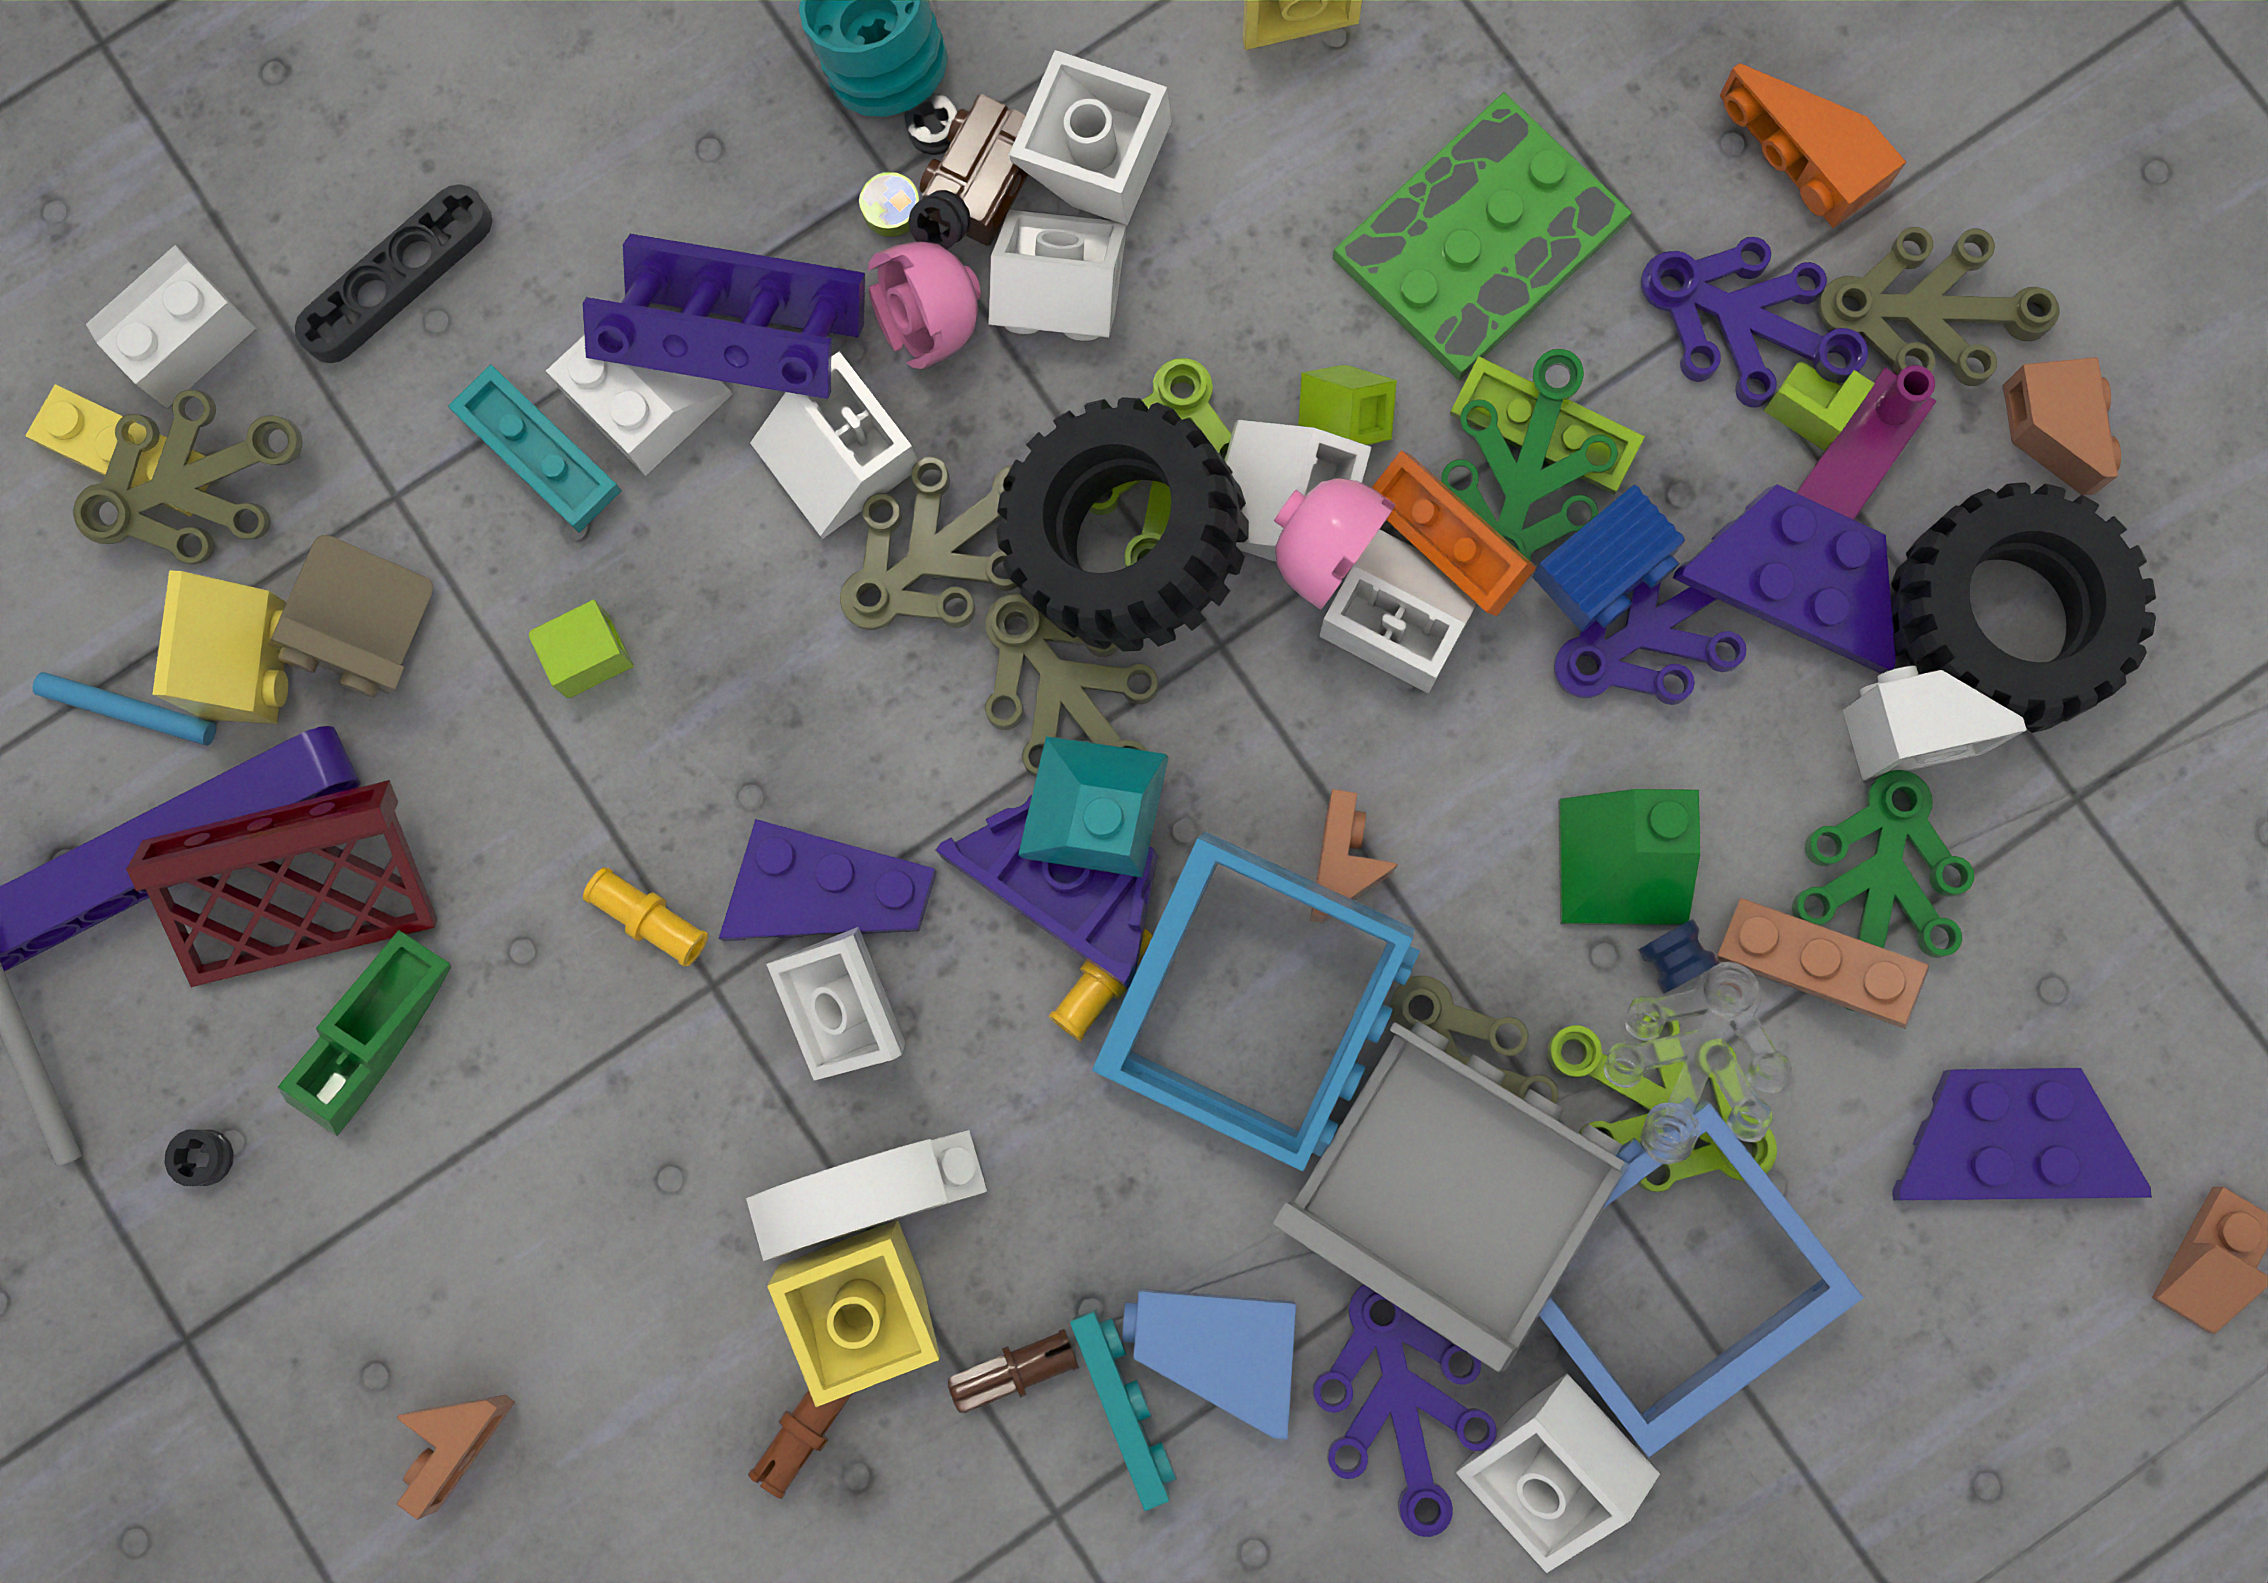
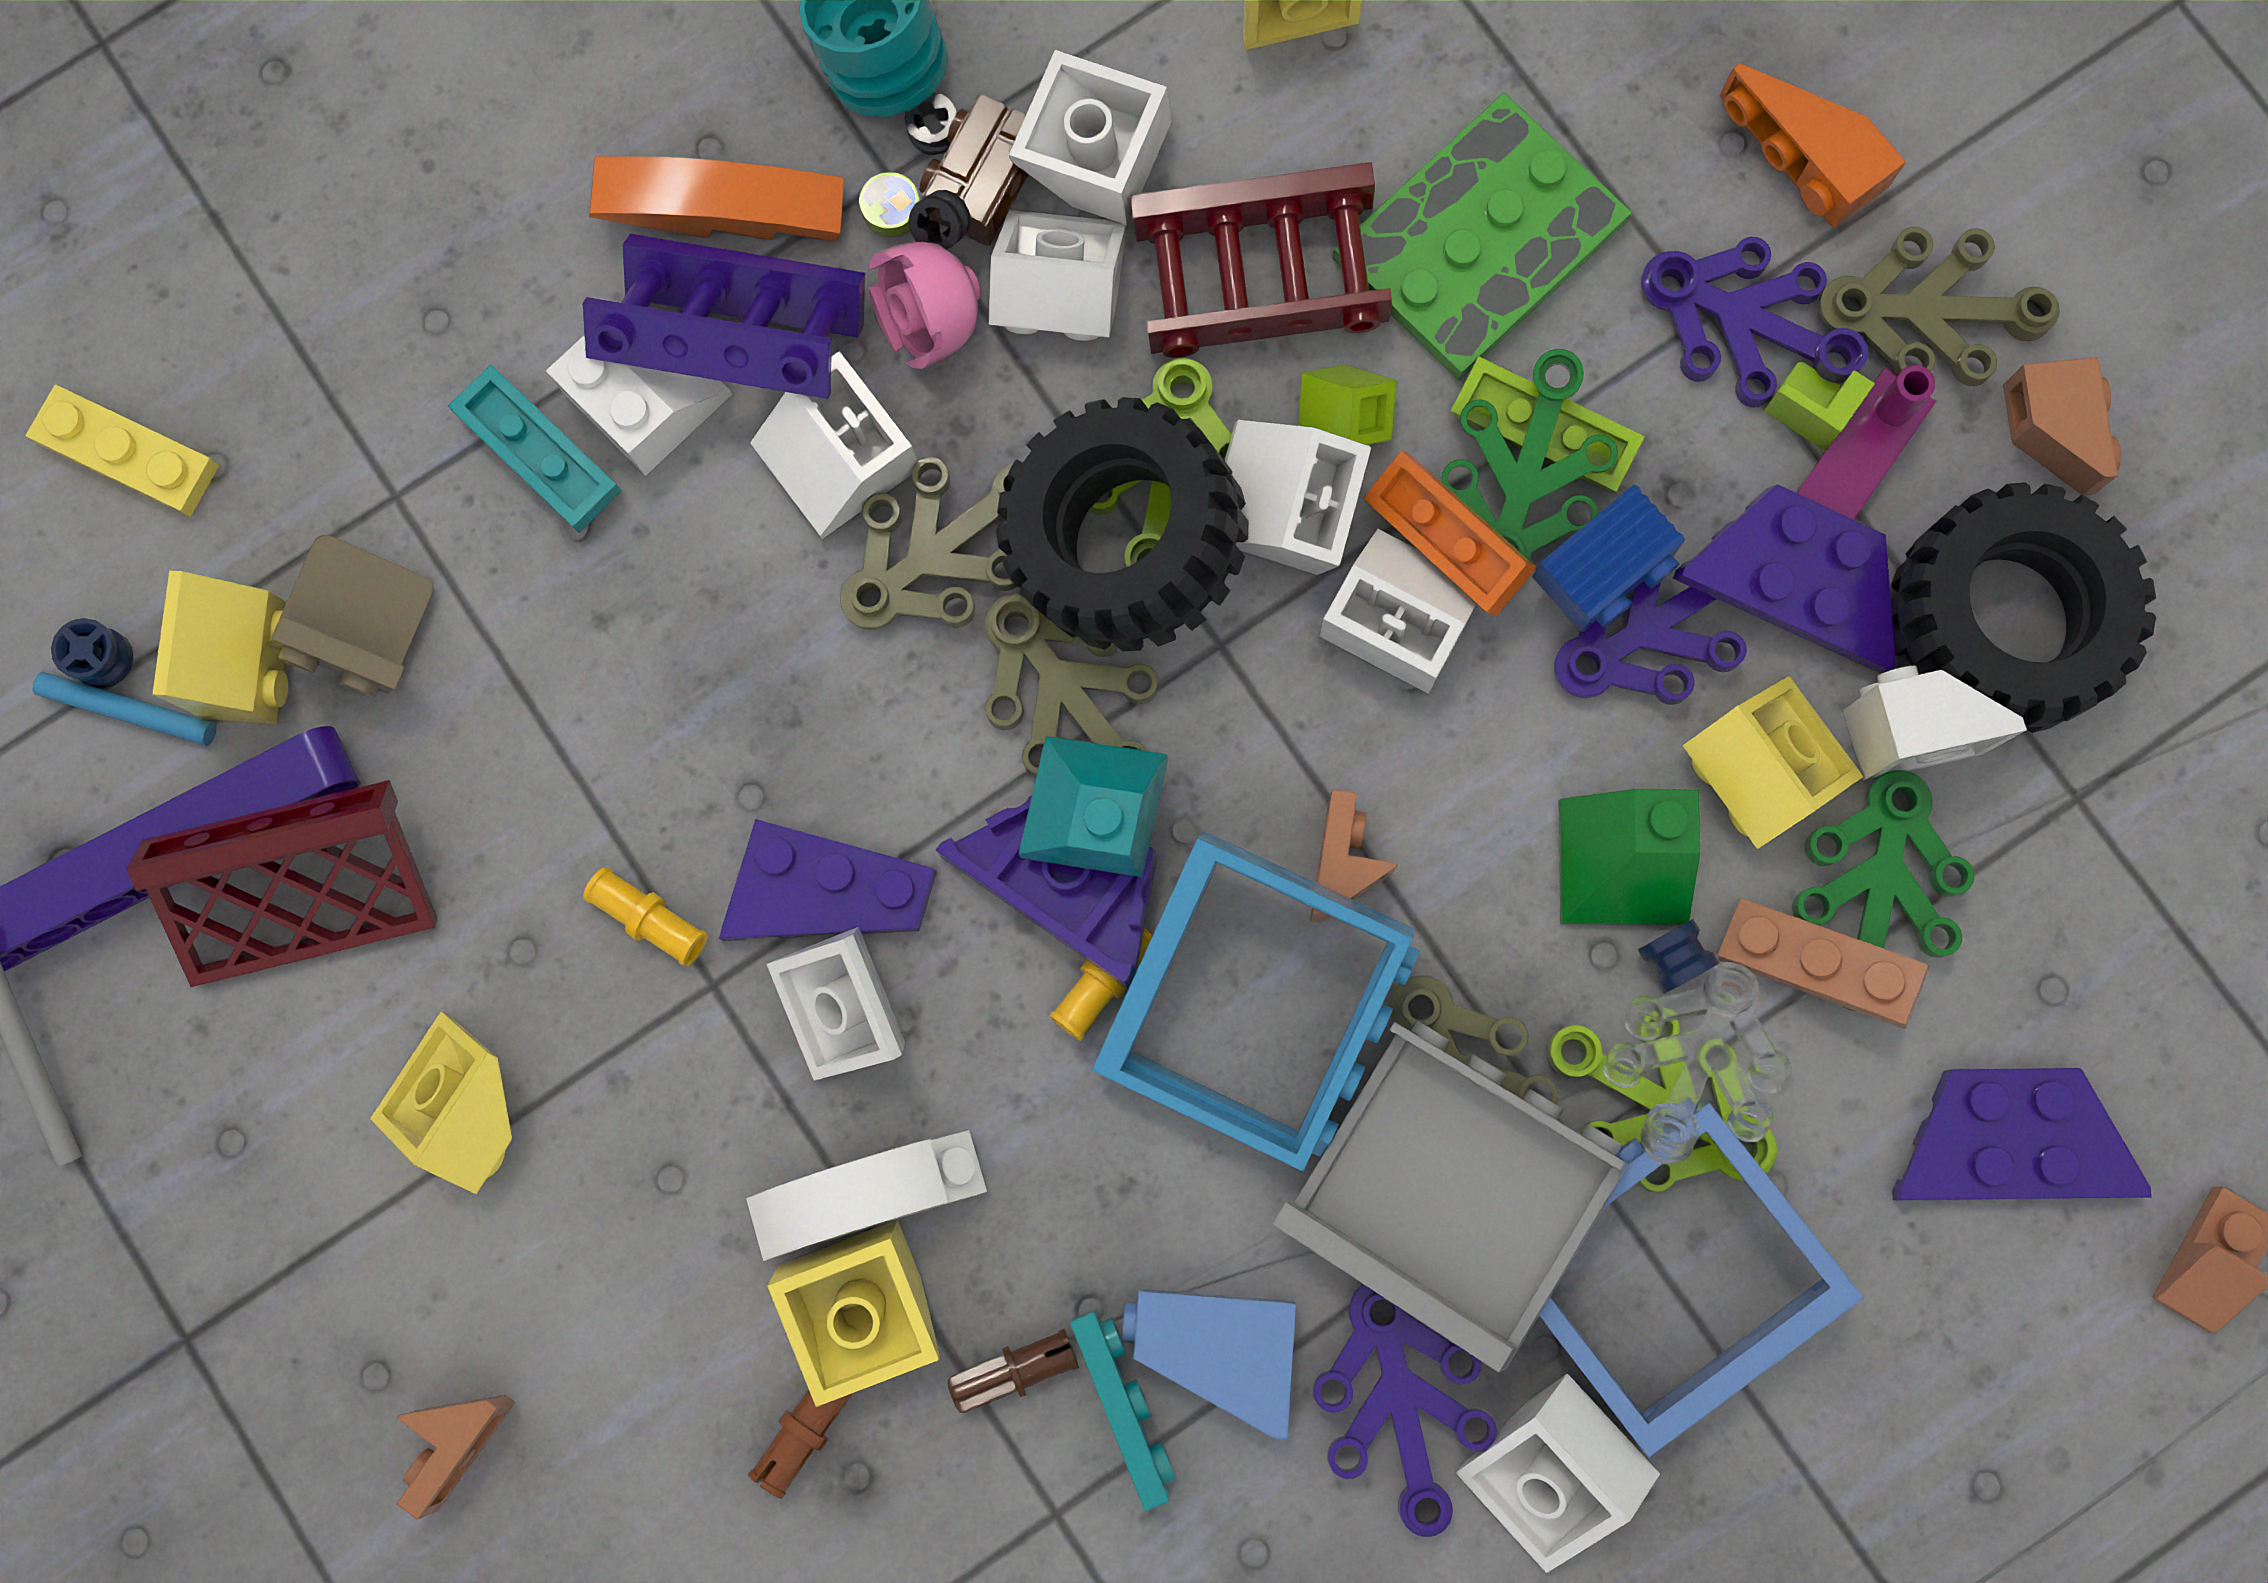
(76, 649): none -> dark blue wheel
(169, 327): white slope -> none
(179, 483): olive plant -> none
(219, 1162): black bush -> none
(365, 1033): green slope -> none
(386, 265): black beam -> none
(449, 1107): none -> light yellow slope
(580, 649): lime panel -> none
(717, 196): none -> orange slope
(1282, 204): none -> dark red fence
(1327, 535): bright pink cylinder -> none
(1772, 761): none -> light yellow slope

